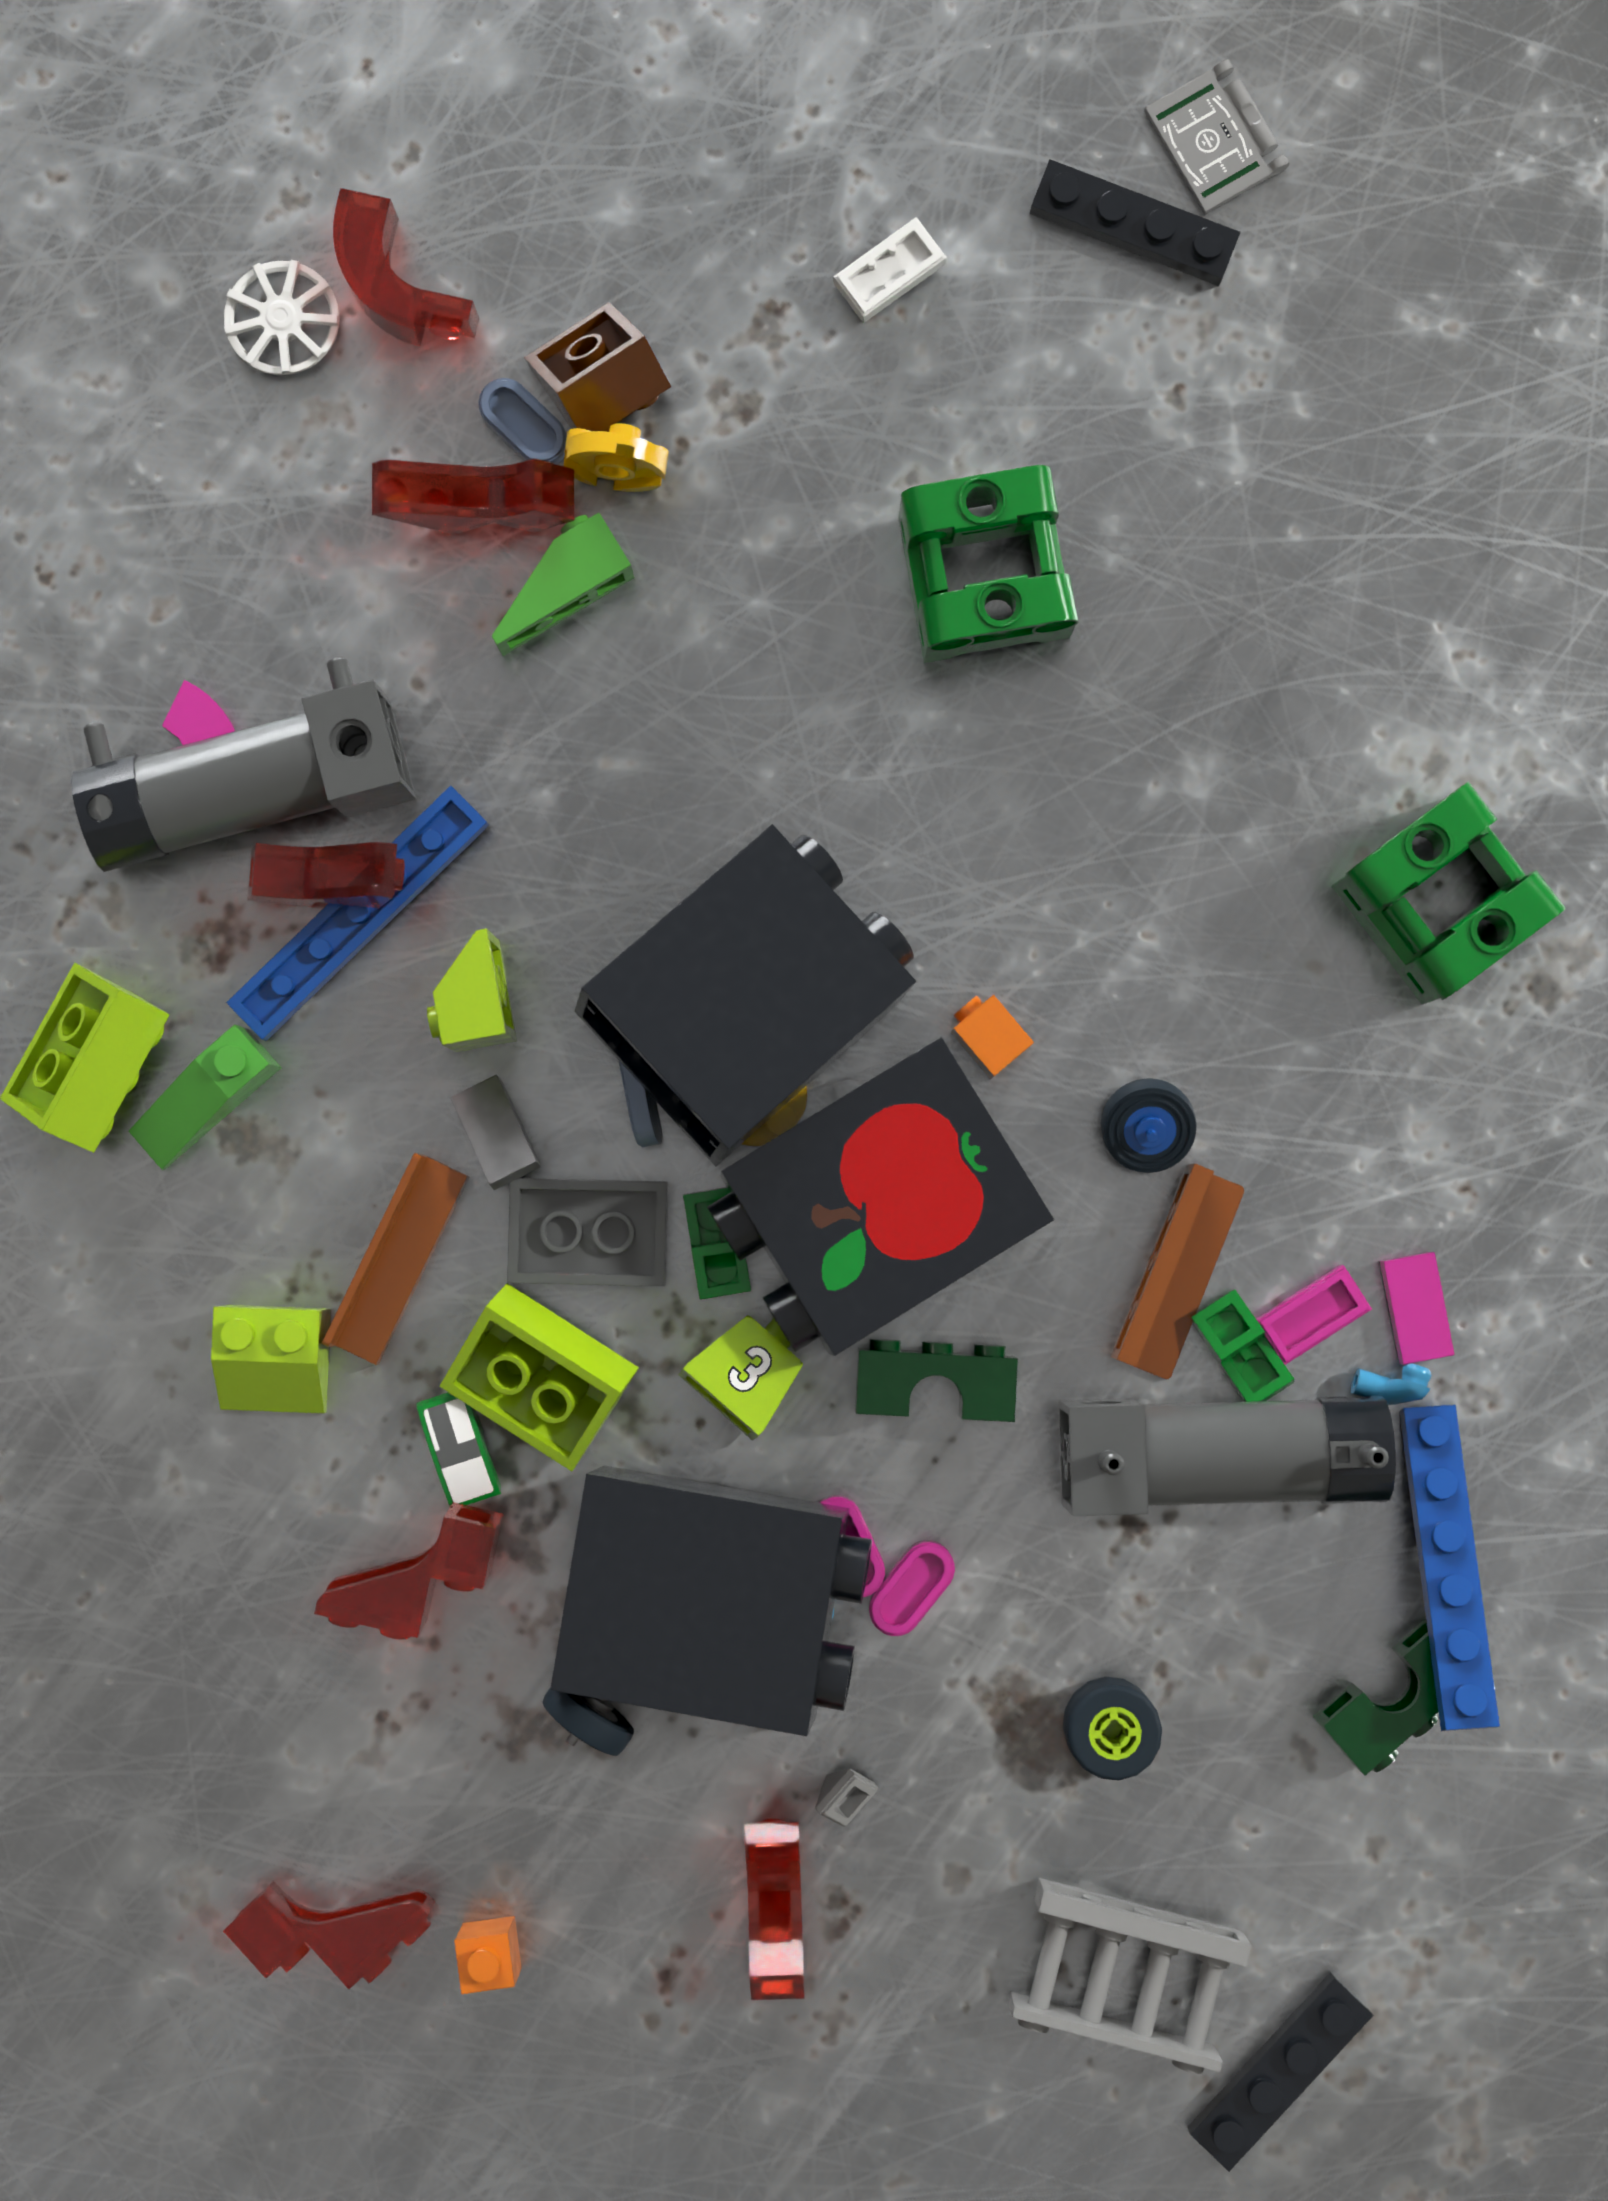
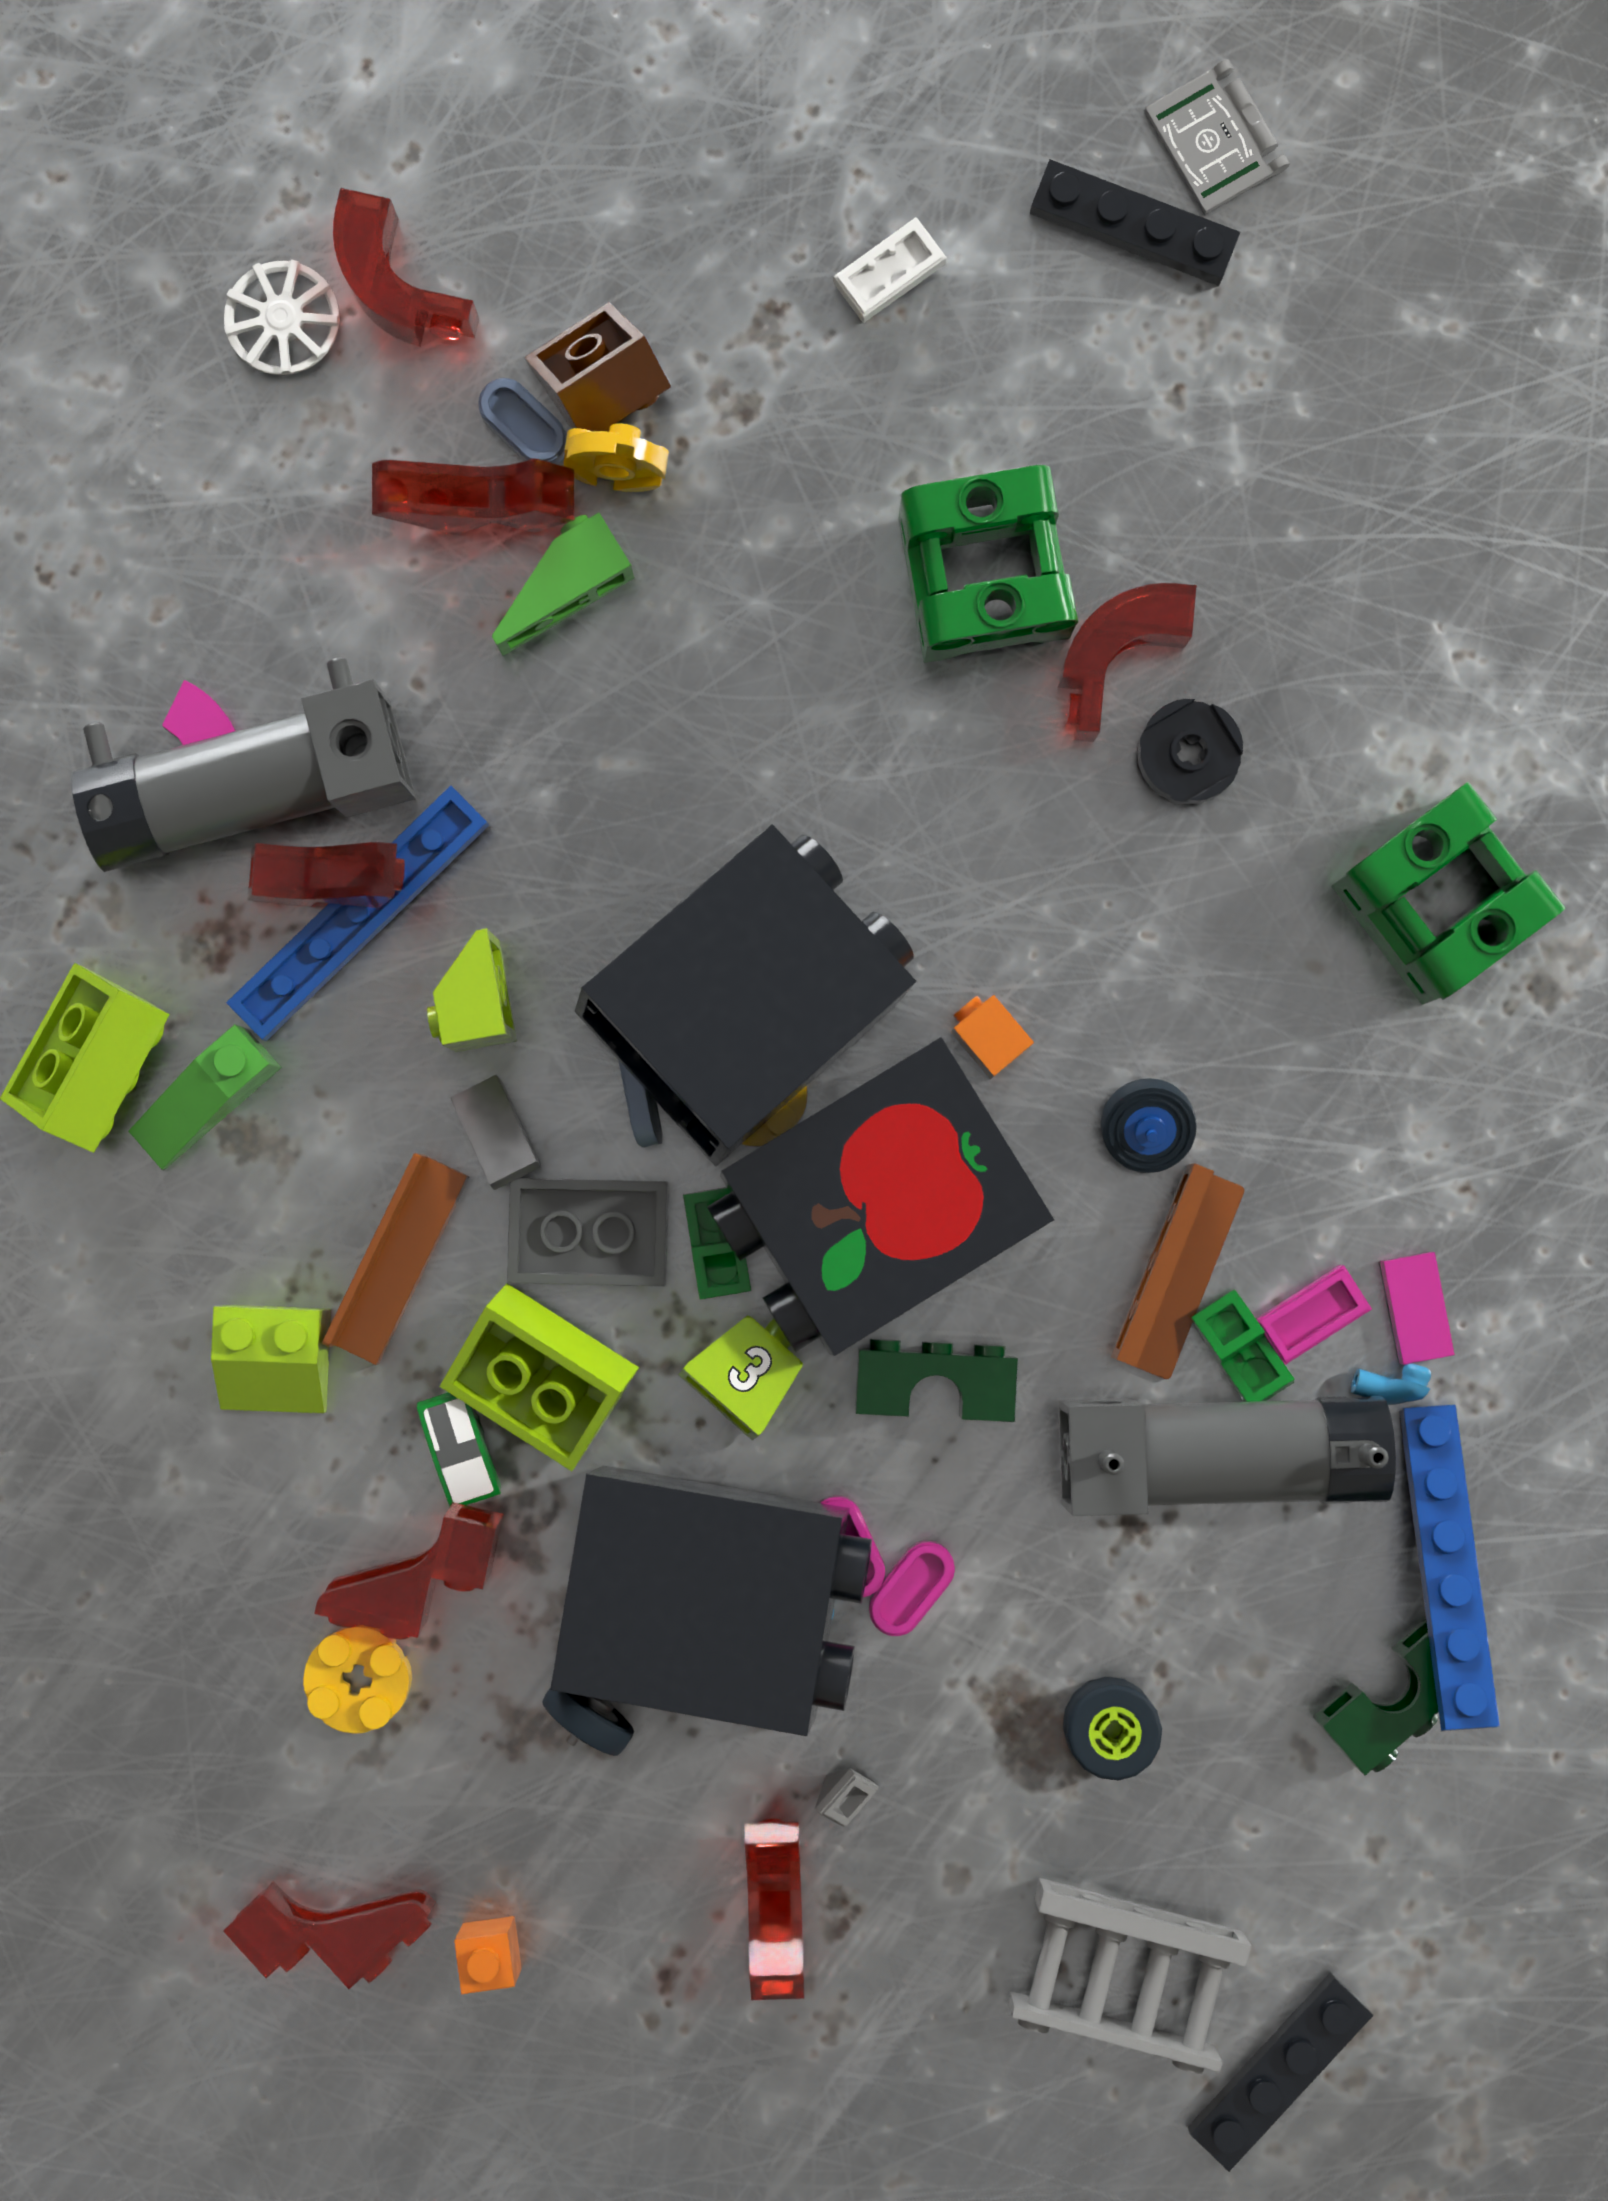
(331, 1696): none -> yellow plate
(1138, 617): none -> clear red arch
(1195, 722): none -> black plate

